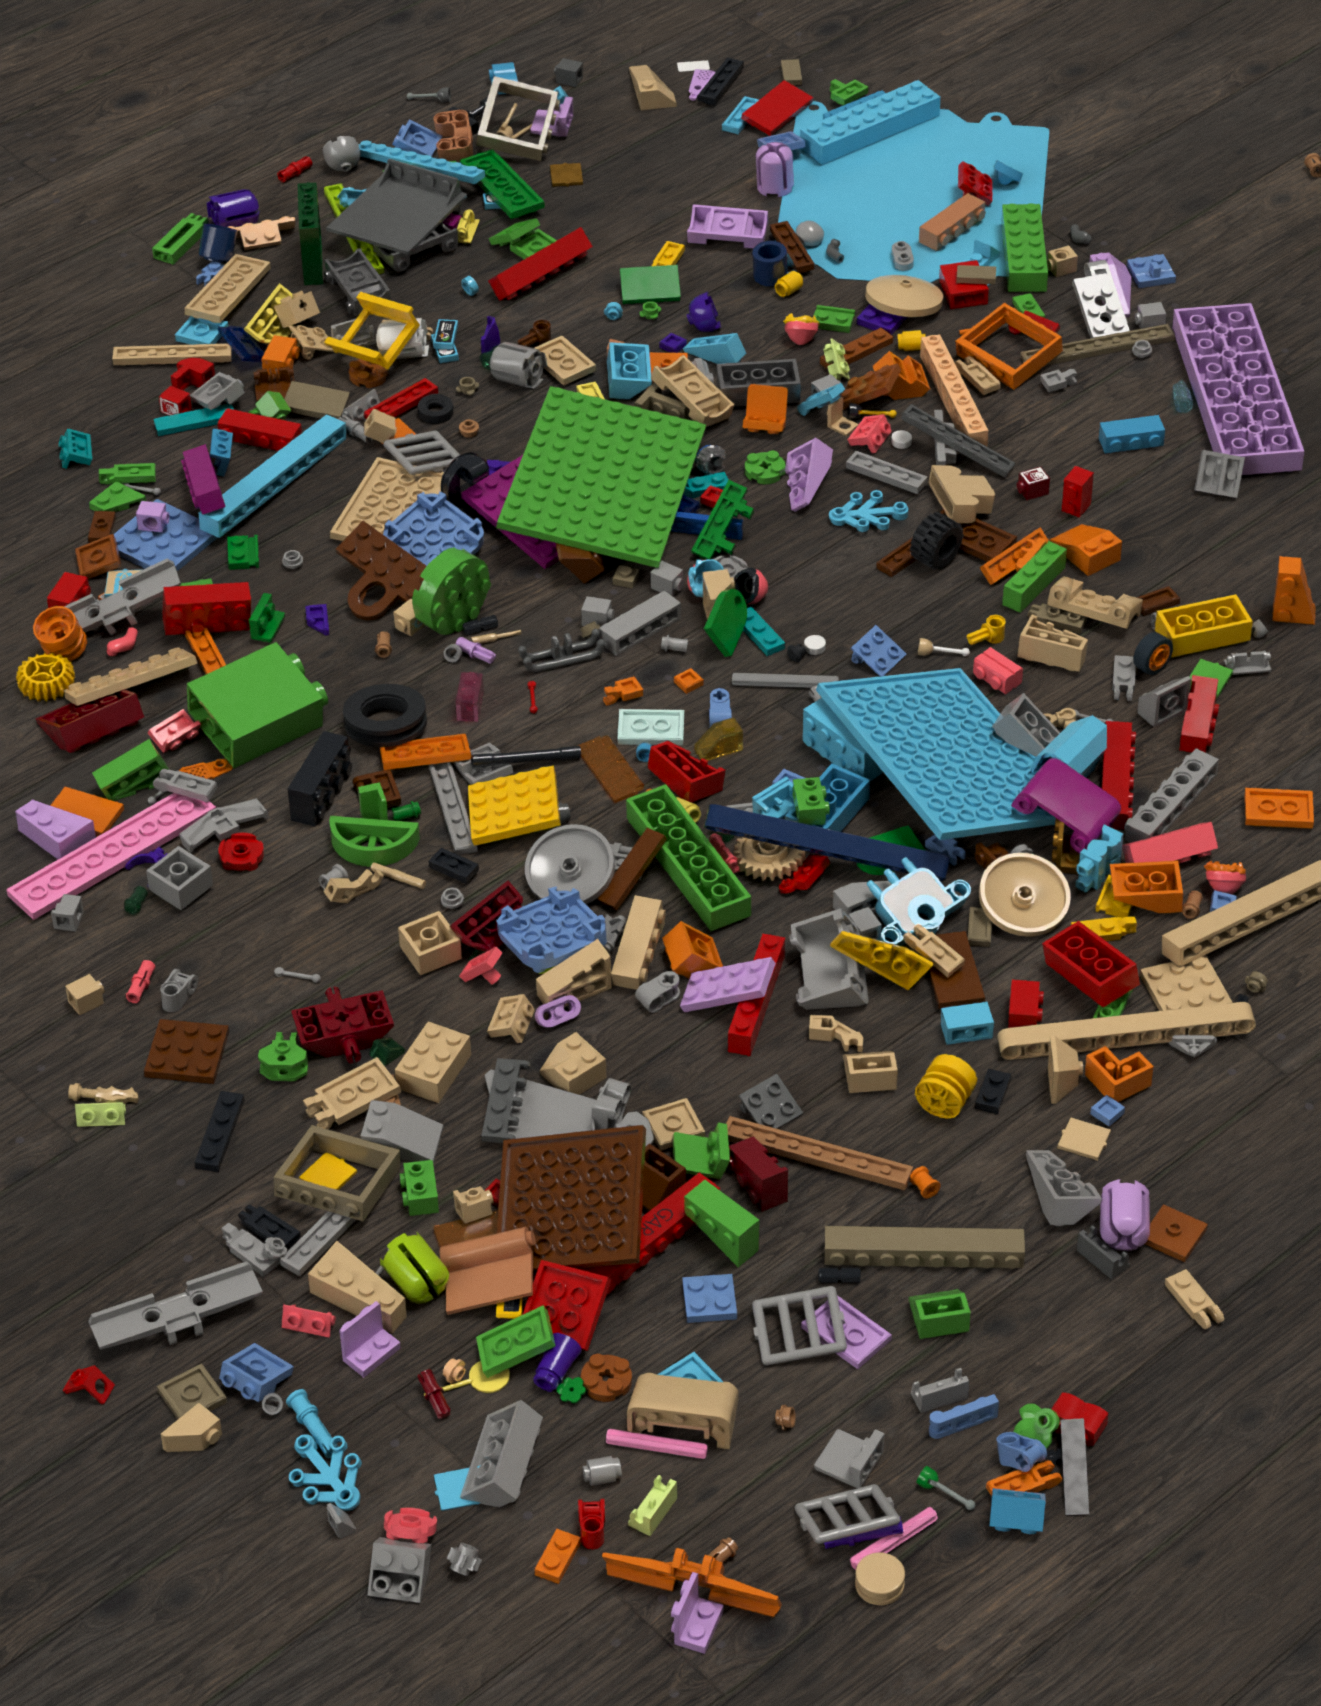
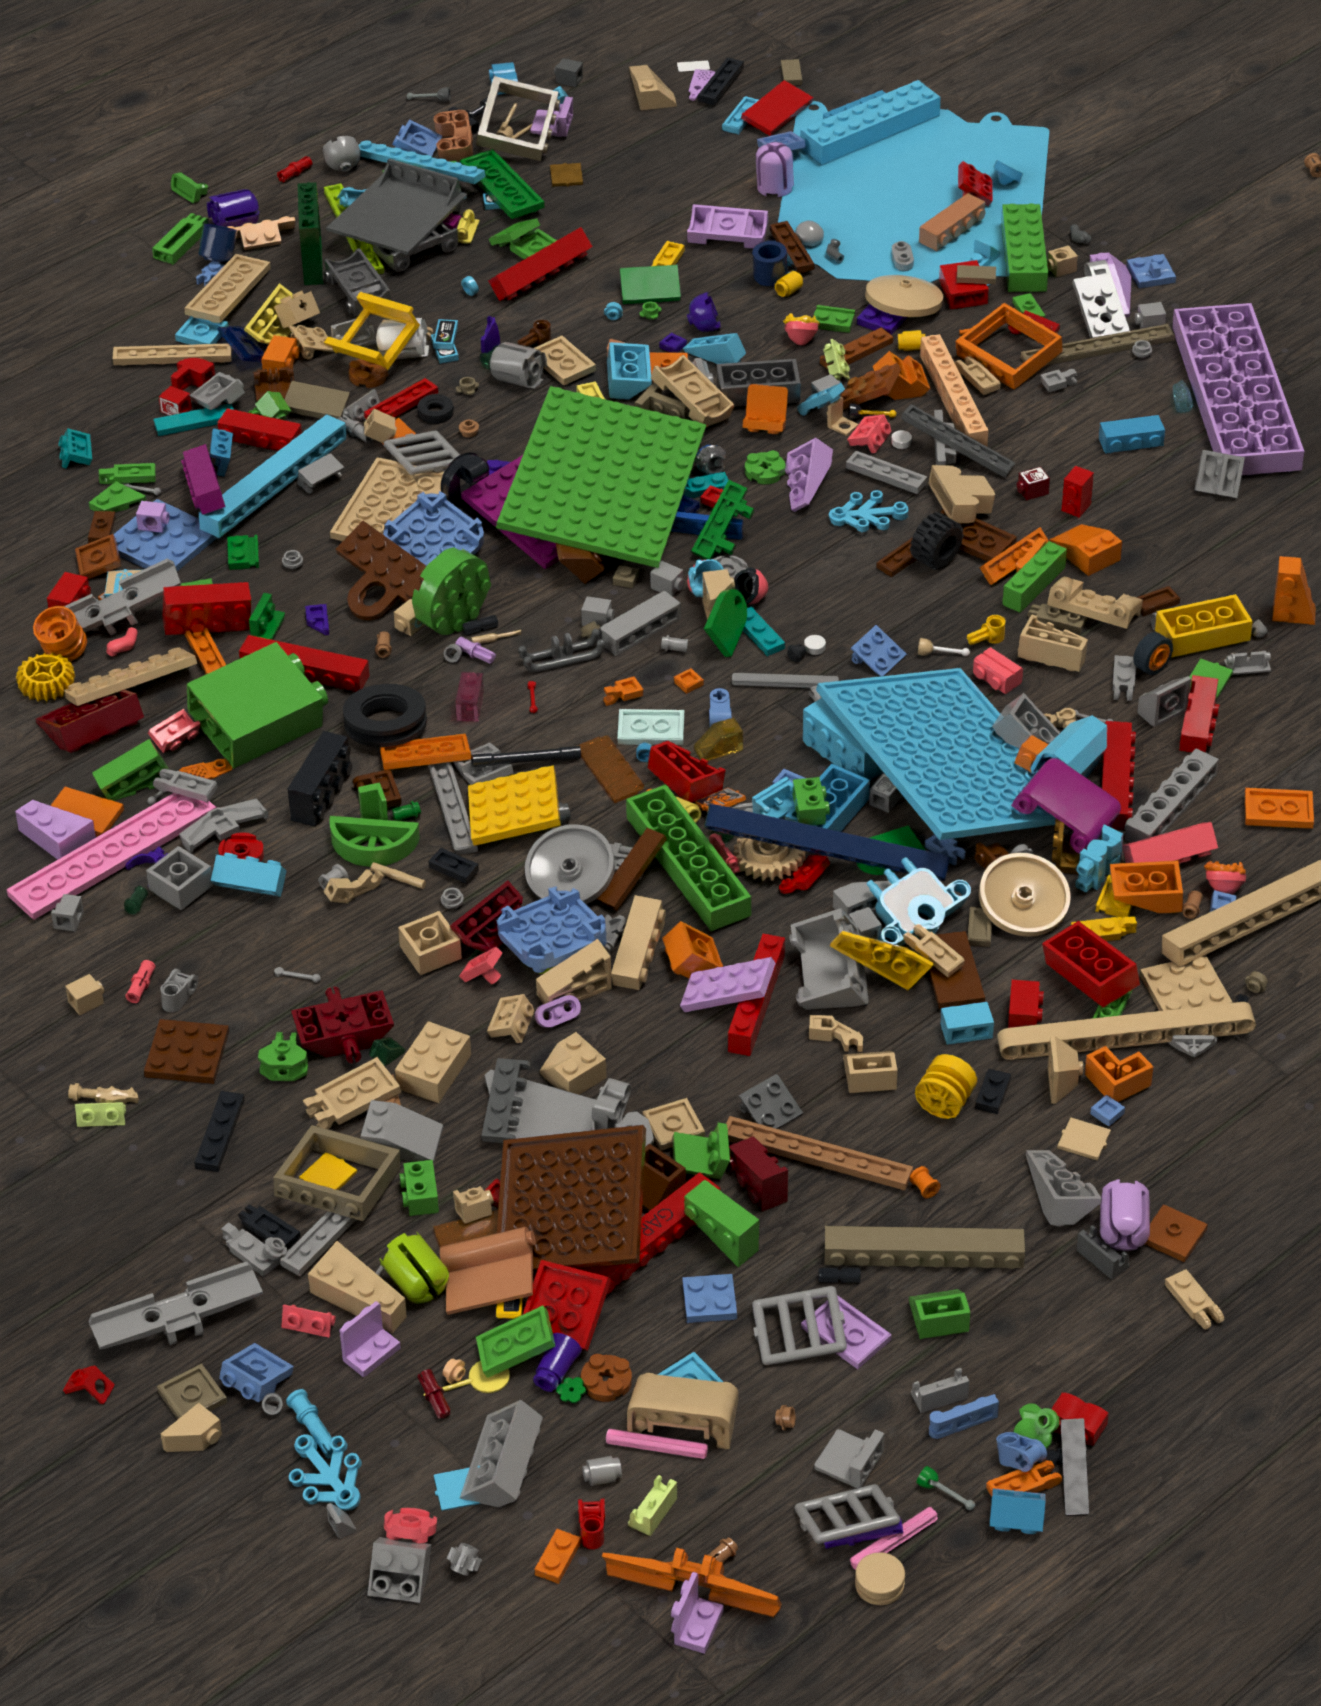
(187, 187): none -> bright green piece
(248, 874): none -> medium azure brick
(319, 471): none -> light grey hinge
(319, 665): none -> red brick
(657, 993): light grey piece -> none
(725, 797): none -> piece
(848, 92): bright green hinge -> none
(884, 794): none -> light grey brick
(1029, 752): none -> orange brick

